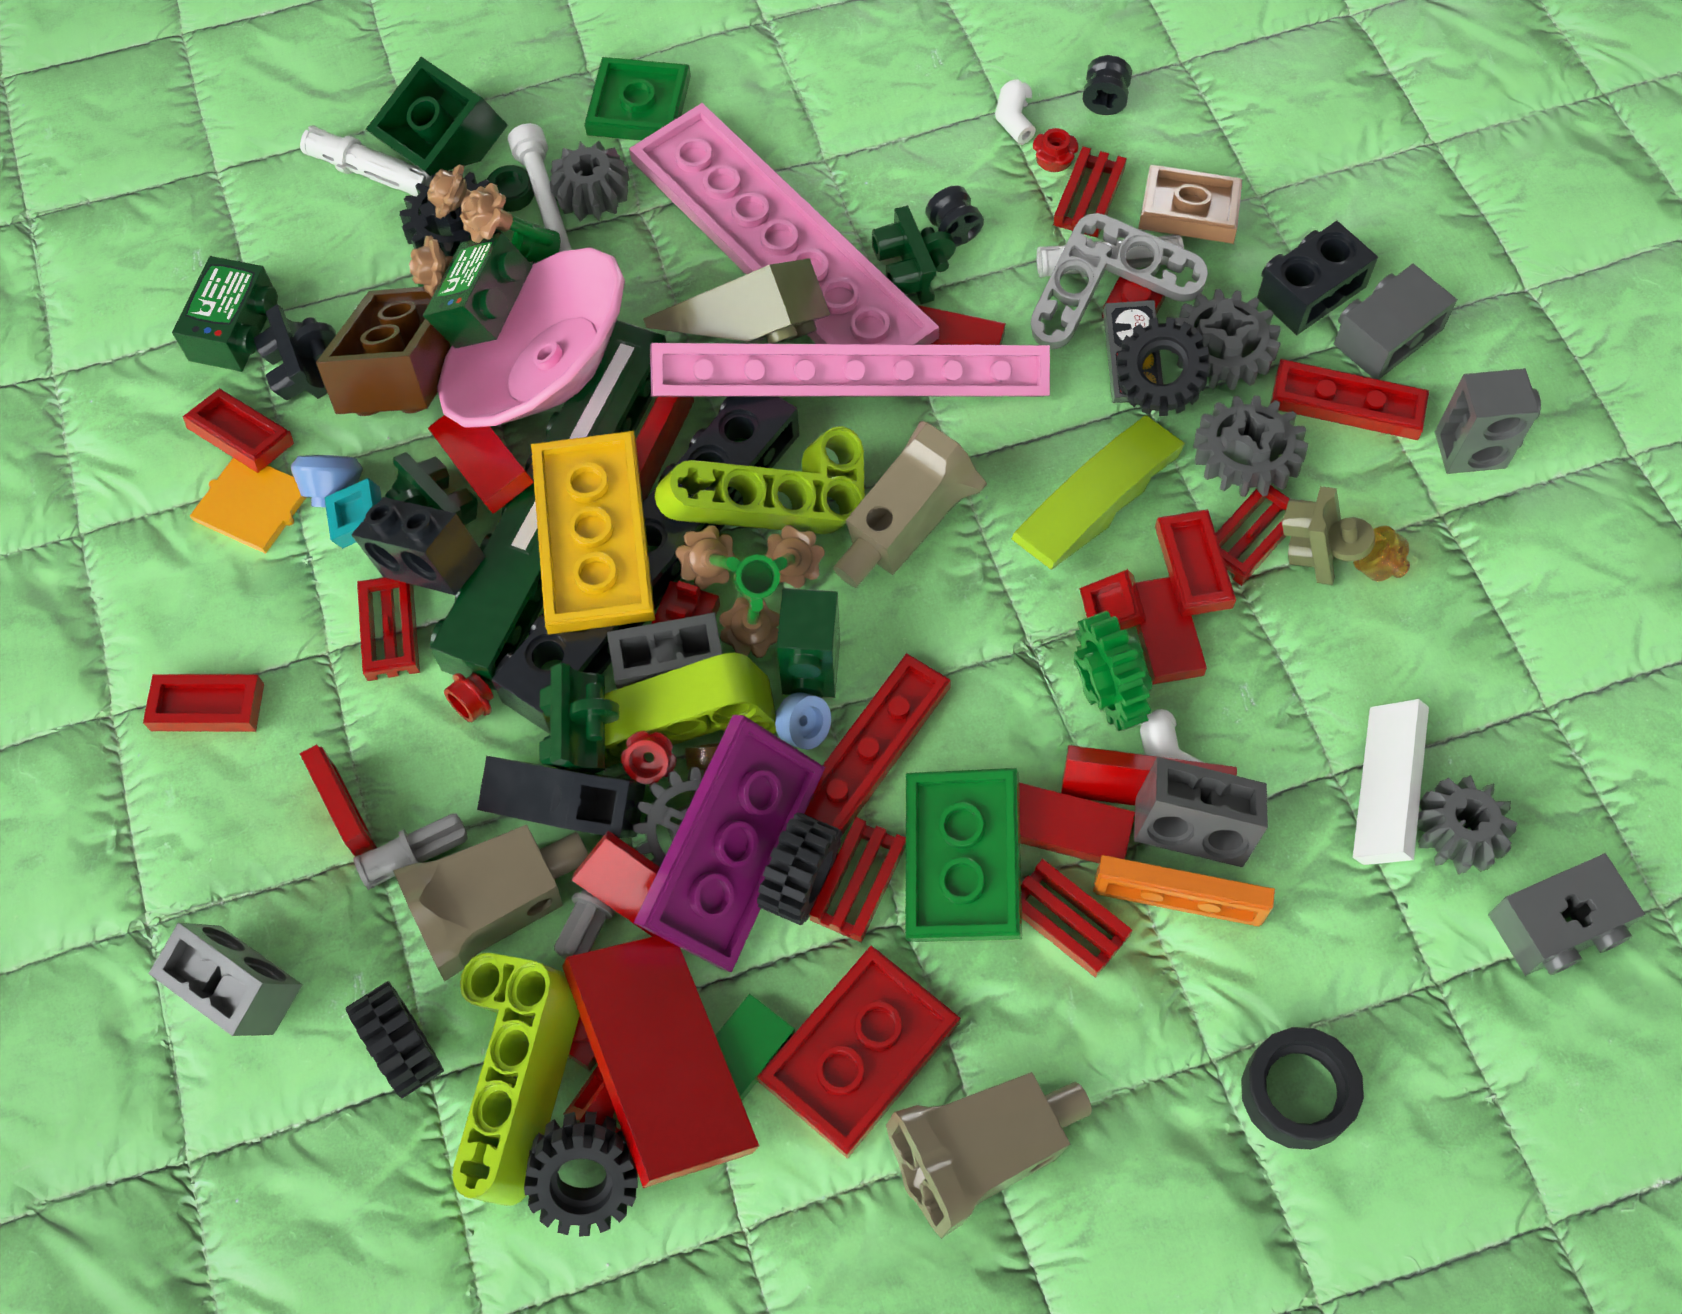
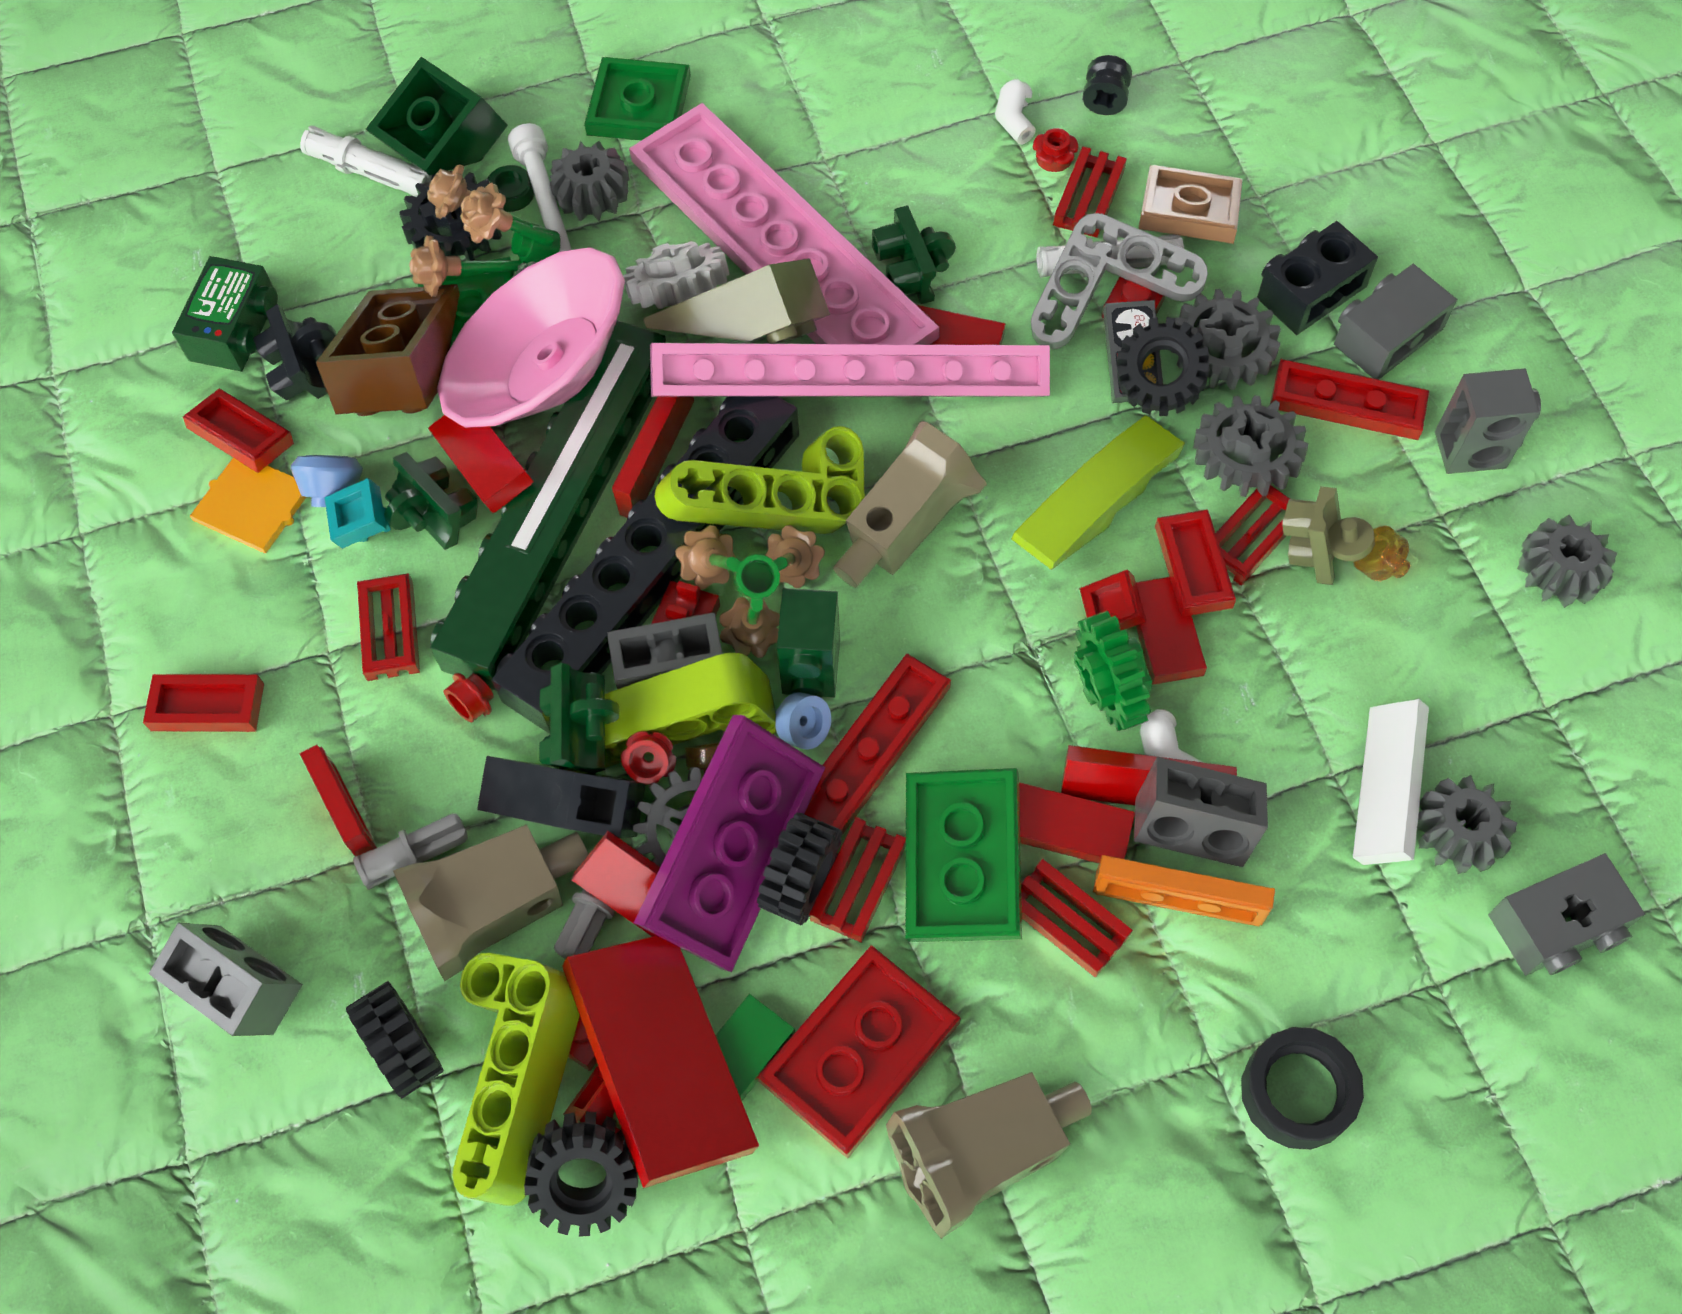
(418, 545): black brick -> none
(478, 291): dark green brick -> none
(591, 533): yellow tile -> none
(675, 274): none -> white gear
(954, 214): black wheel -> none
(1567, 561): none -> dark grey gear

